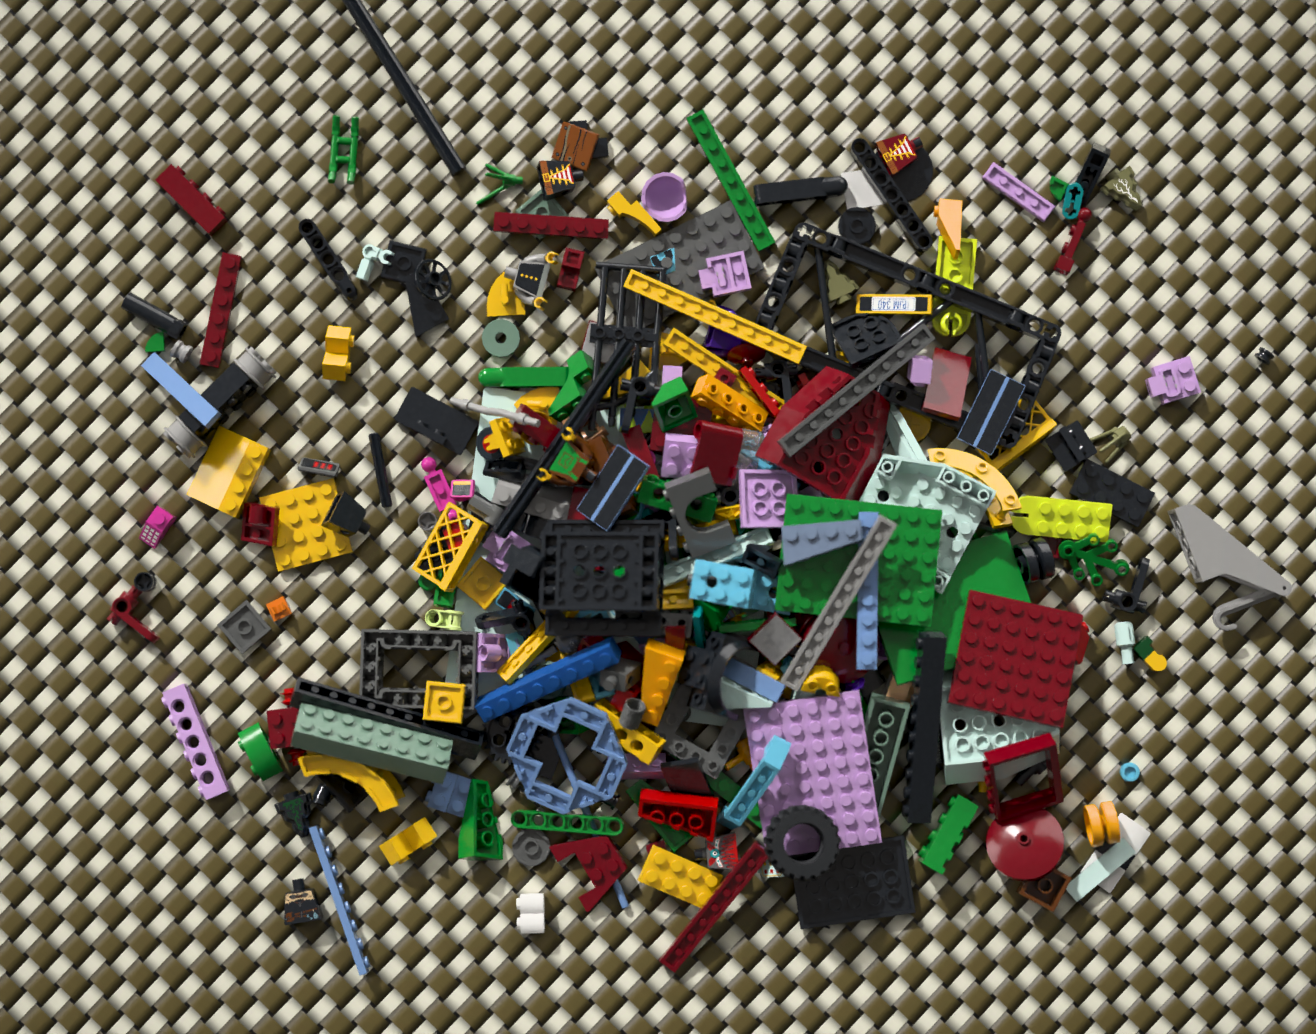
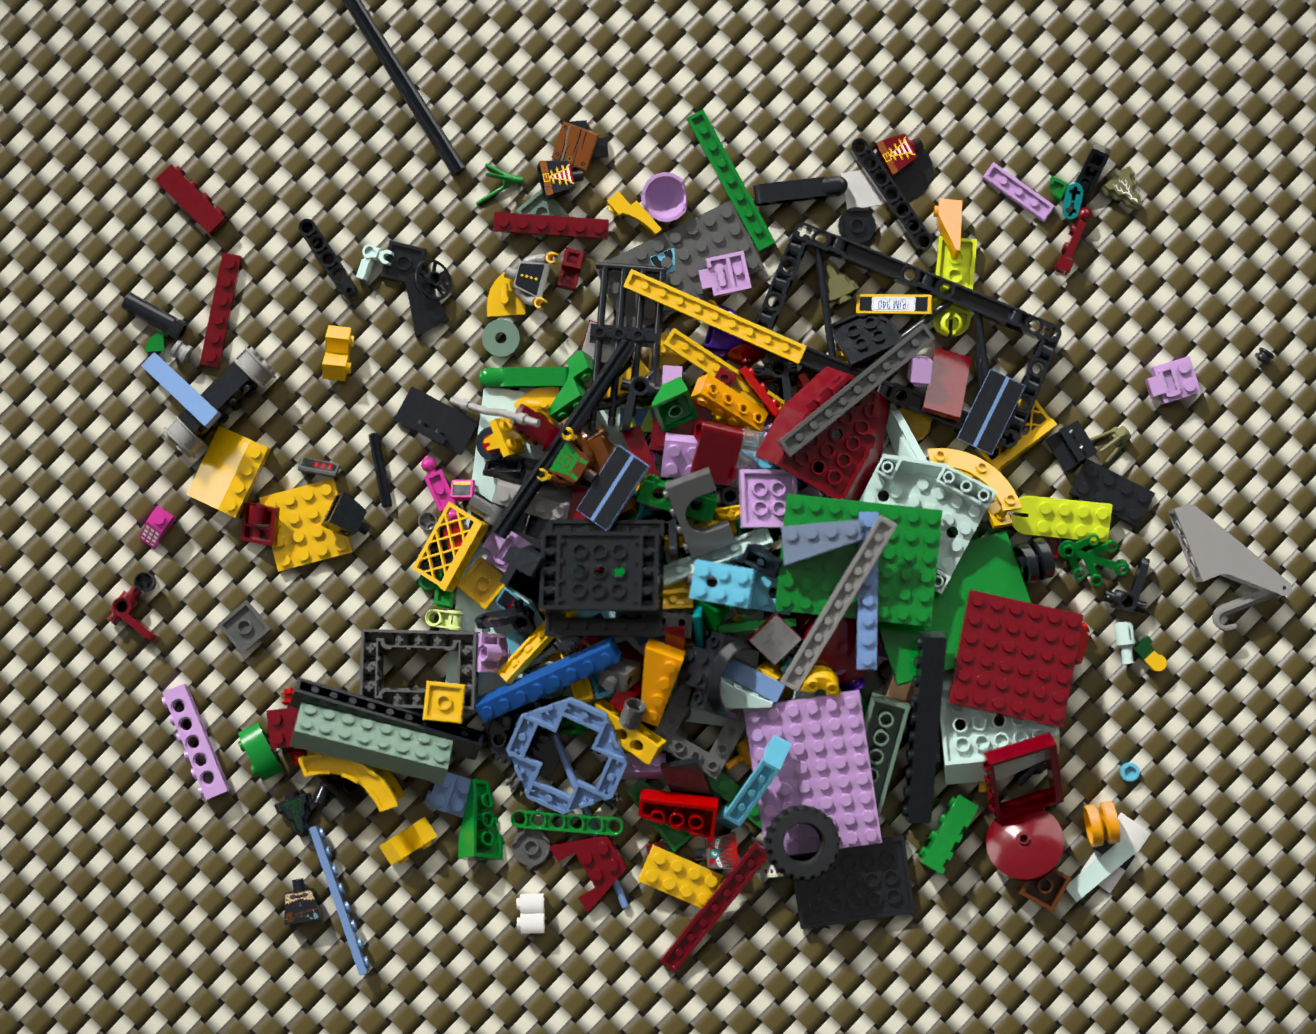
(279, 608): orange tile -> none
(336, 140): green piece -> none

